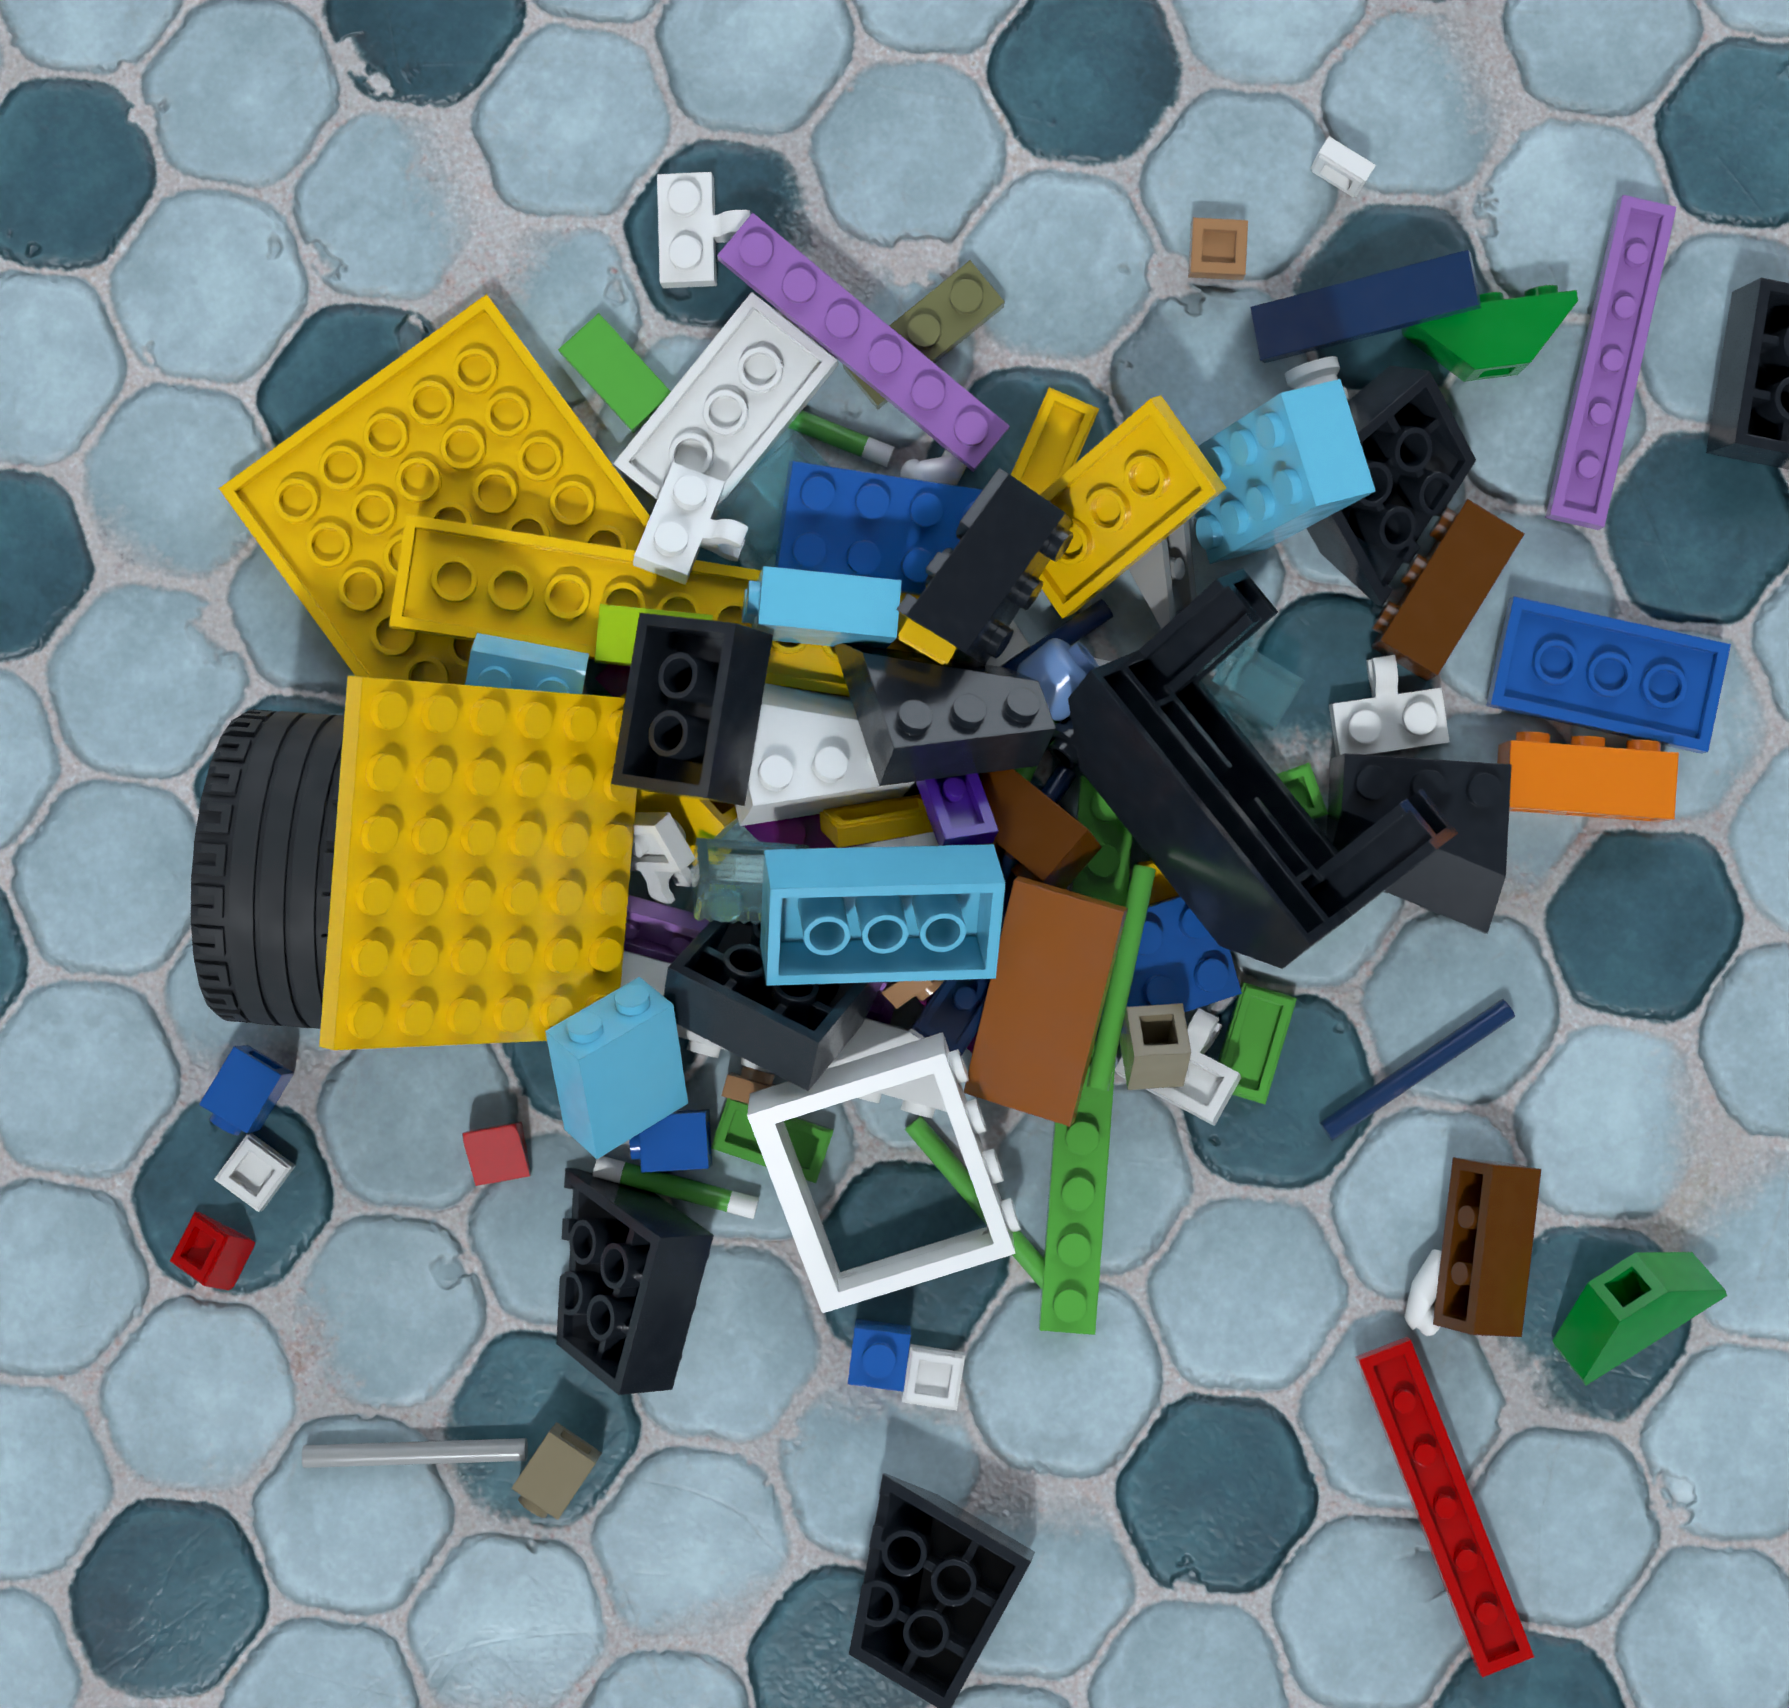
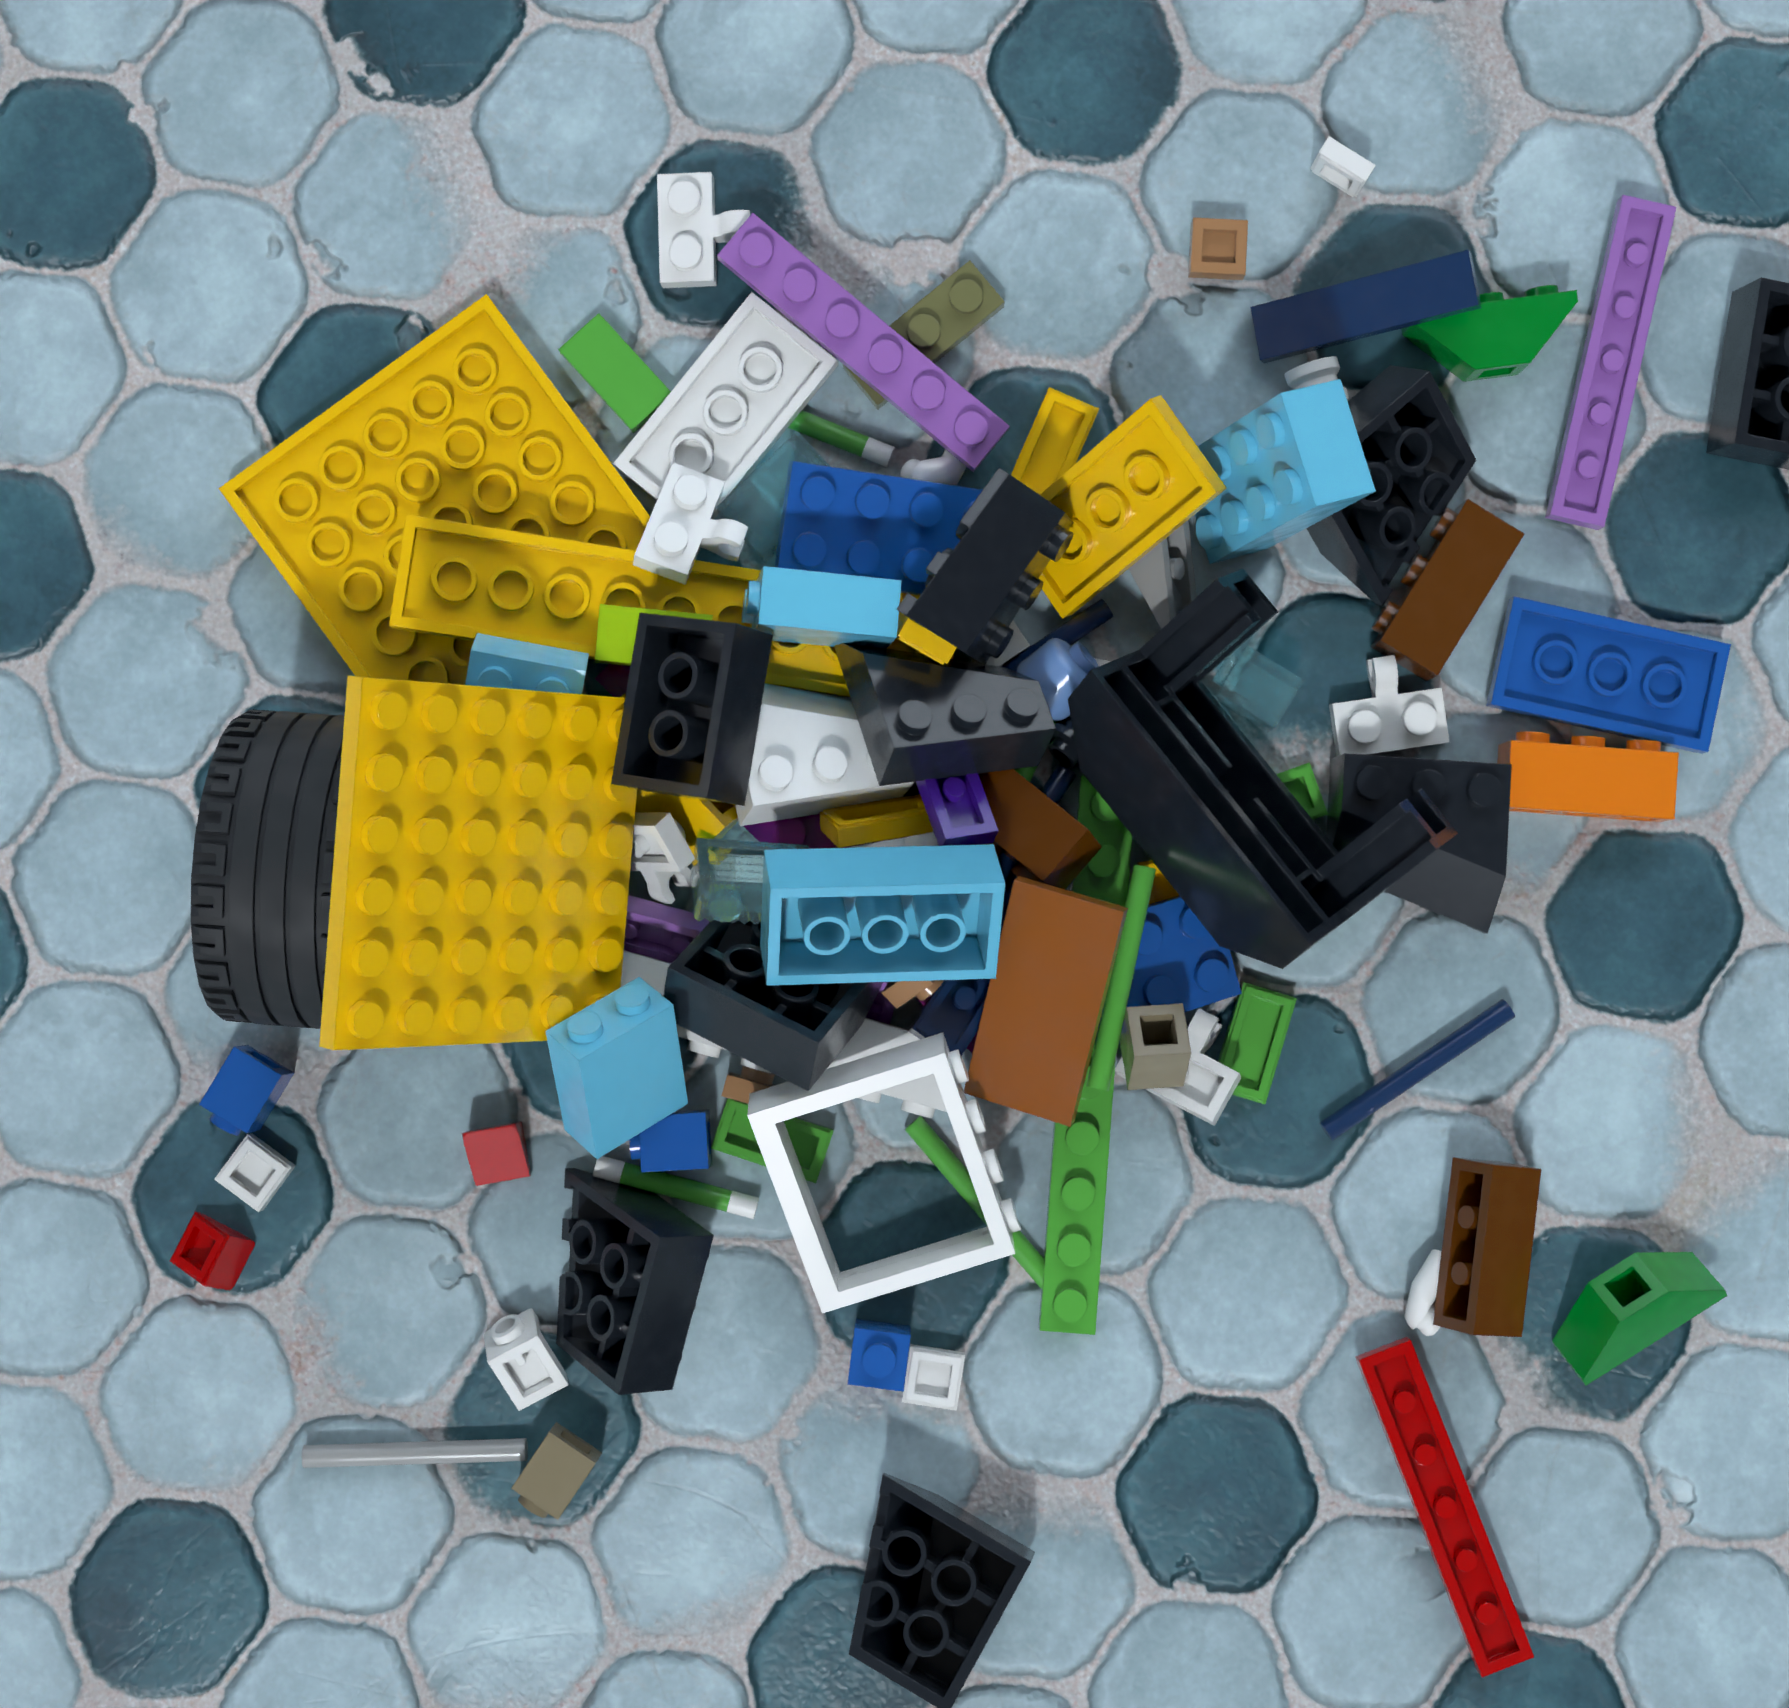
(523, 1359): none -> white bracket

